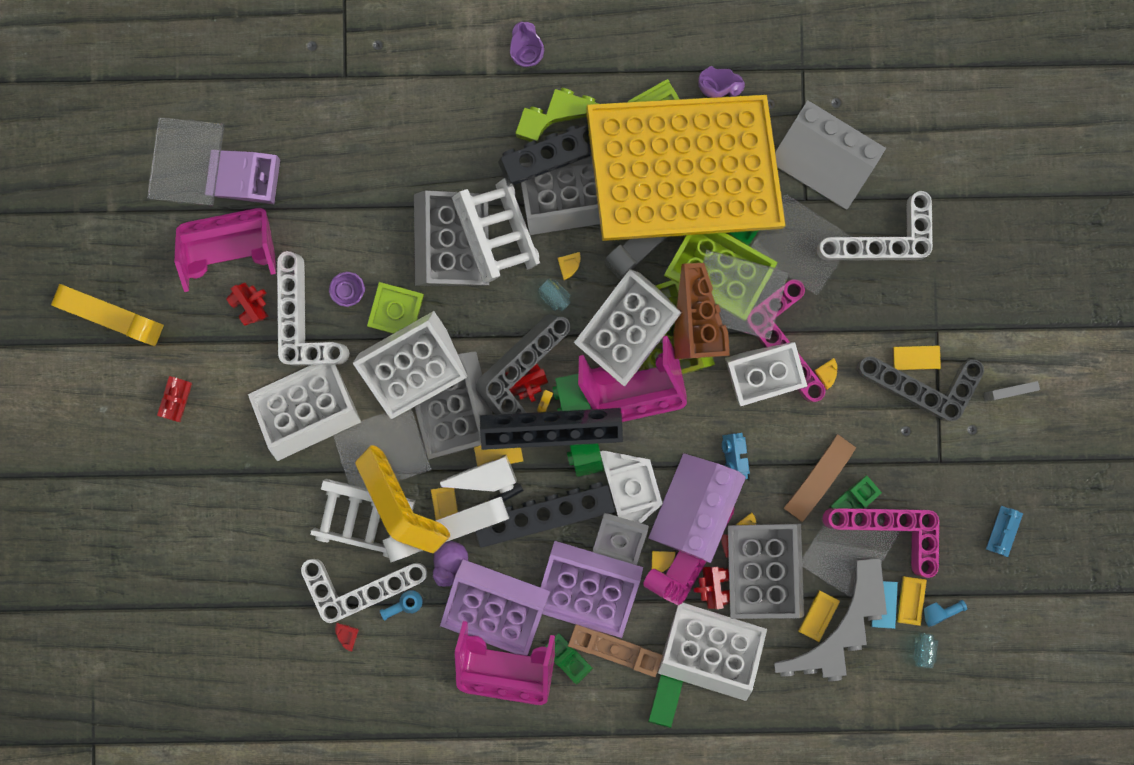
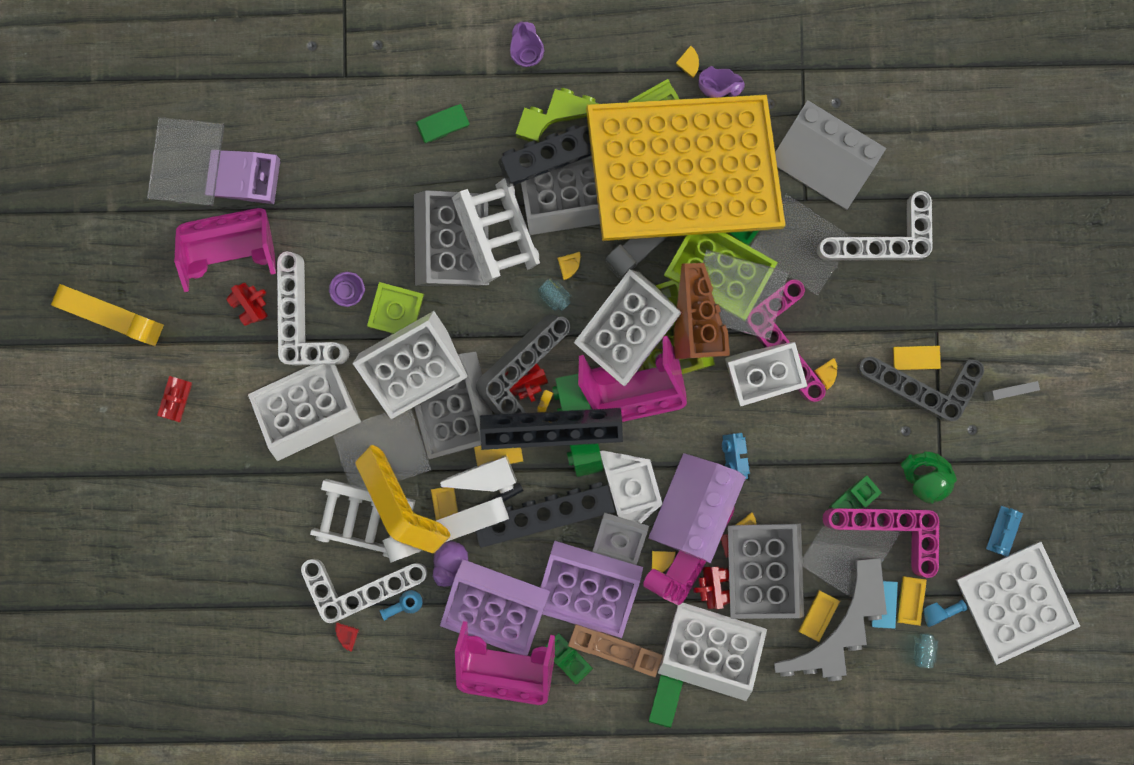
(442, 123): none -> green slope
(689, 62): none -> yellow tile
(820, 478): medium nougat slope -> none
(934, 485): none -> green helmet
(1018, 603): none -> white plate

